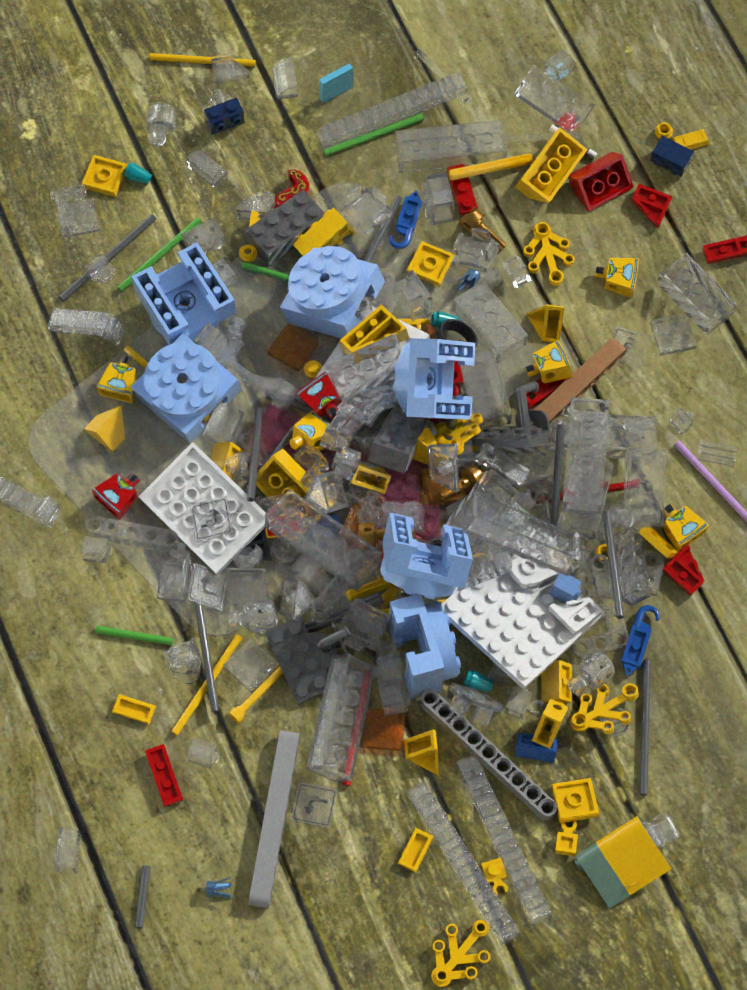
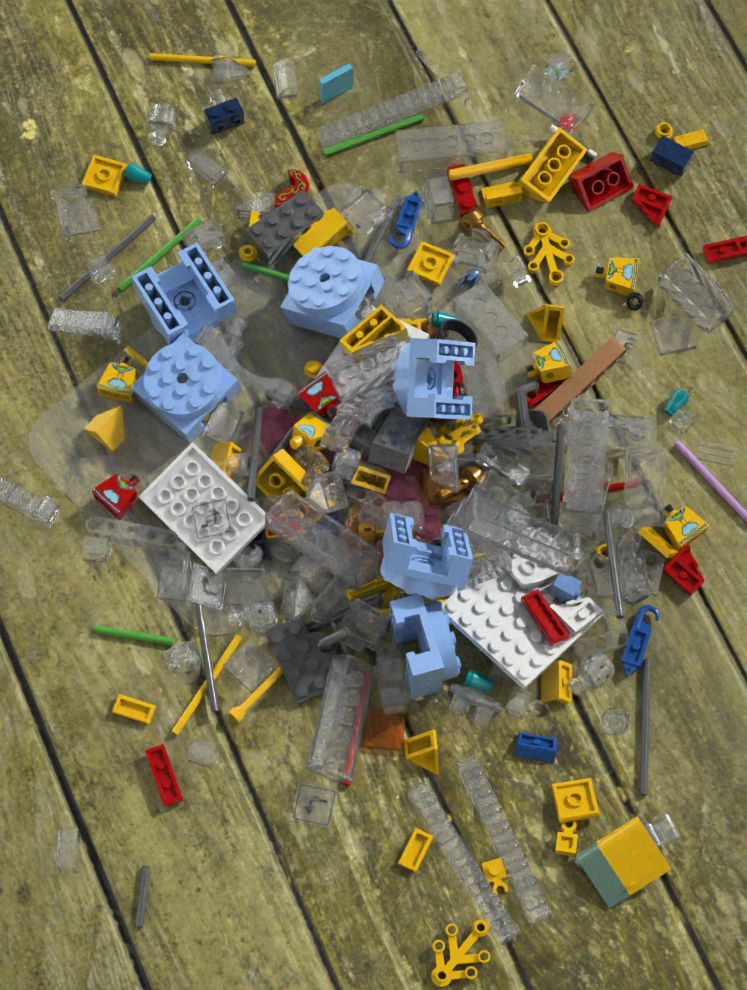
(211, 888): flat silver piece -> none
(274, 819): light grey beam -> none
(292, 347): clear orange tile -> none
(489, 763): light grey beam -> none
(501, 194): none -> yellow panel
(545, 618): none -> red plate
(554, 716): yellow torso -> none
(603, 710): yellow plant -> none
(629, 302): none -> black bush
(677, 400): none -> teal cone

